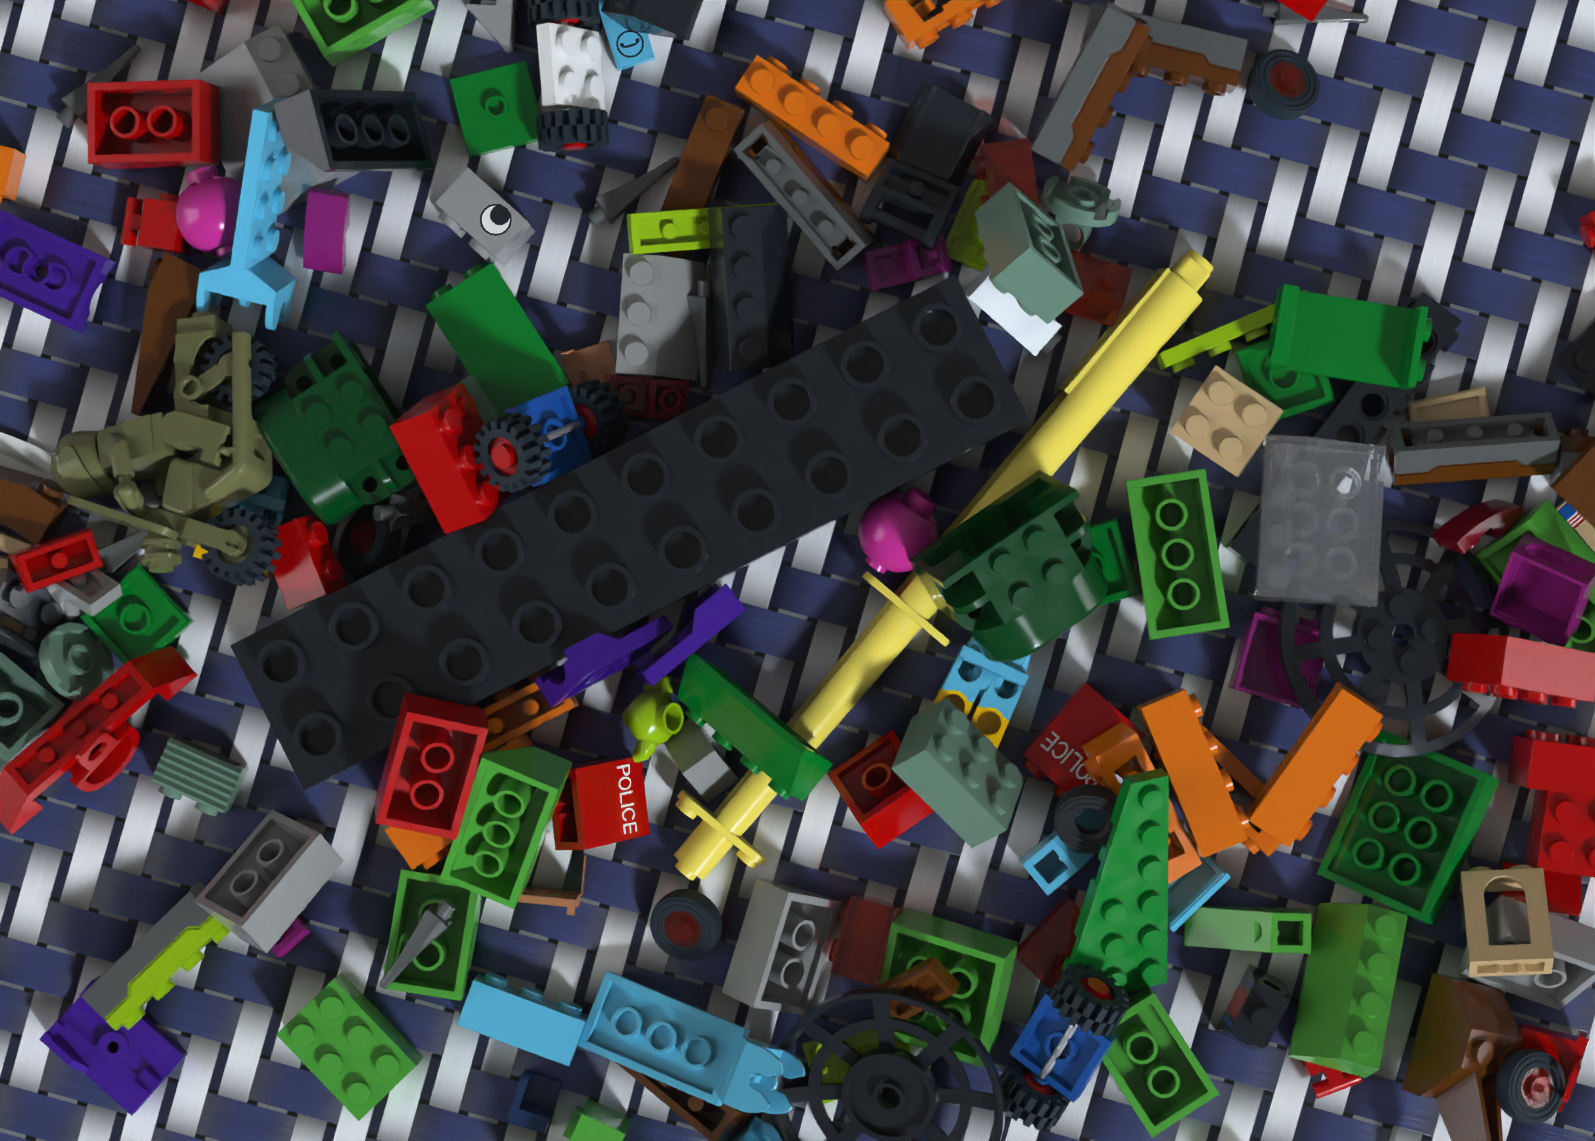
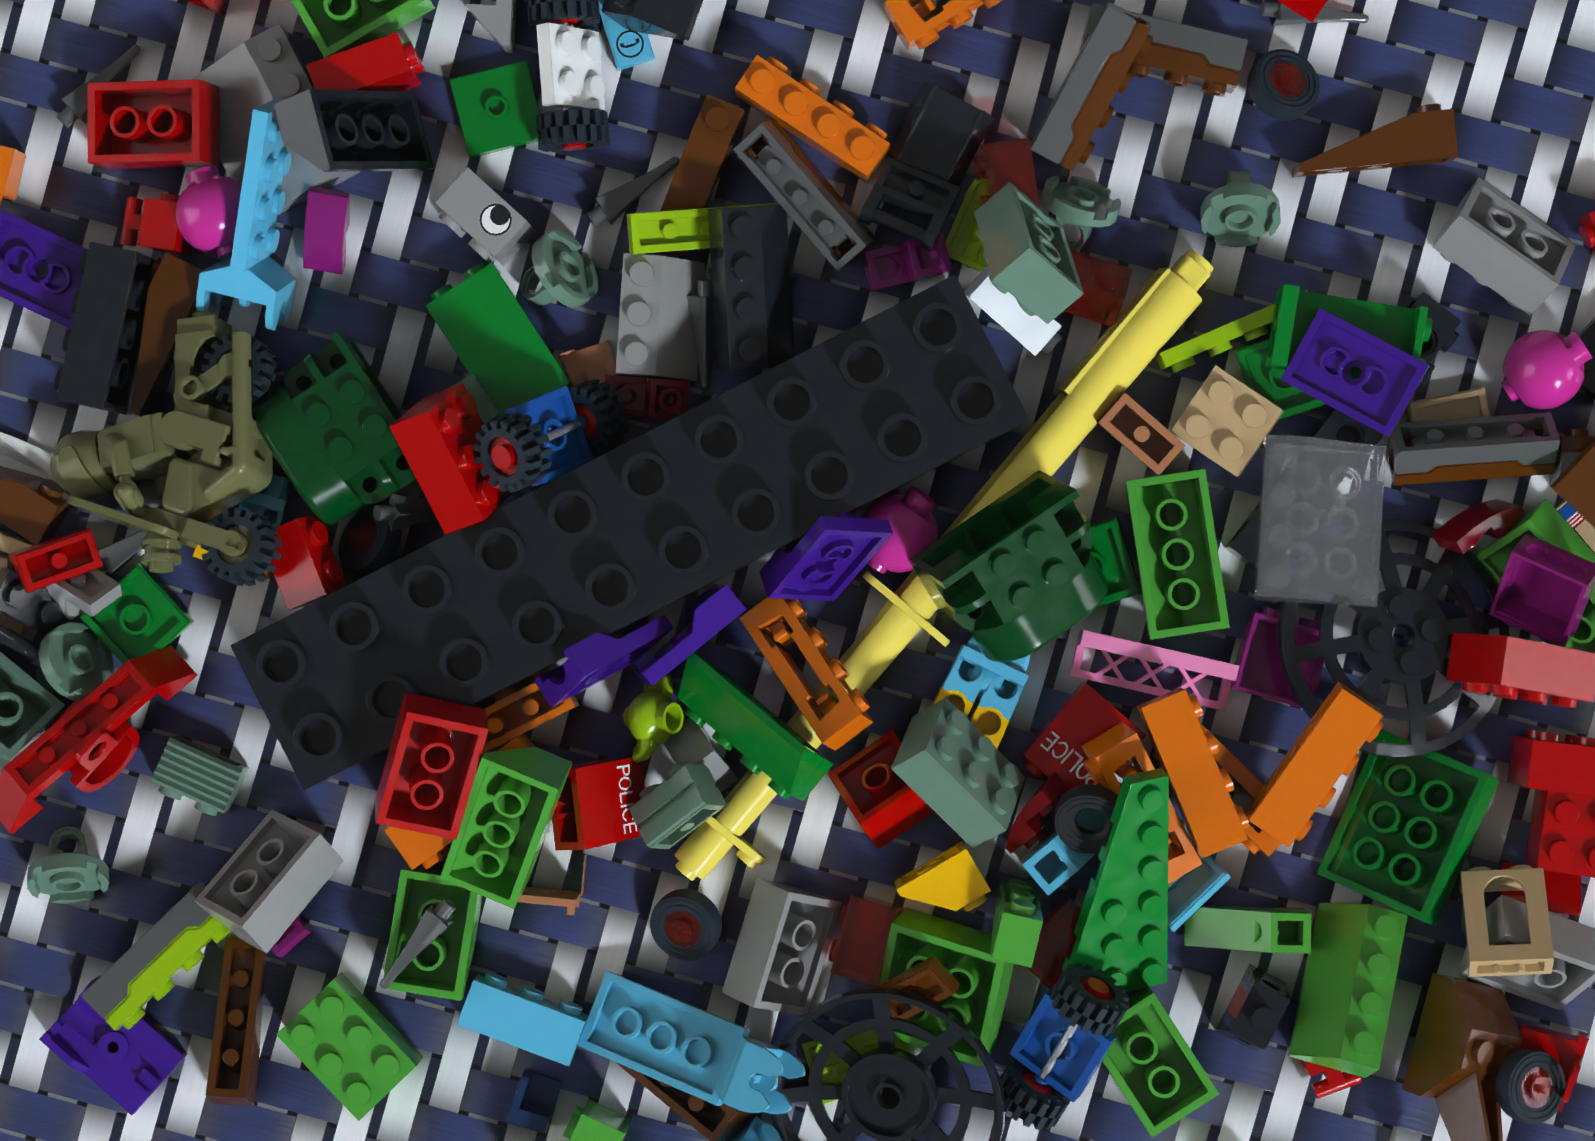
(68, 876): none -> sand green tile
(105, 329): none -> black slope
(237, 1026): none -> reddish brown slope
(373, 66): none -> red brick
(561, 272): none -> sand green tile
(676, 805): none -> sand green brick
(825, 558): none -> dark purple piece
(843, 717): none -> orange brick
(946, 881): none -> yellow slope
(1016, 923): none -> bright green slope
(1034, 815): none -> dark red slope
(1141, 434): none -> nougat brick
(1154, 654): none -> bright pink fence
(1240, 211): none -> sand green tile
(1324, 365): none -> dark purple piece
(1409, 141): none -> reddish brown slope
(1504, 247): none -> light grey slope
(1545, 368): none -> dark pink brick

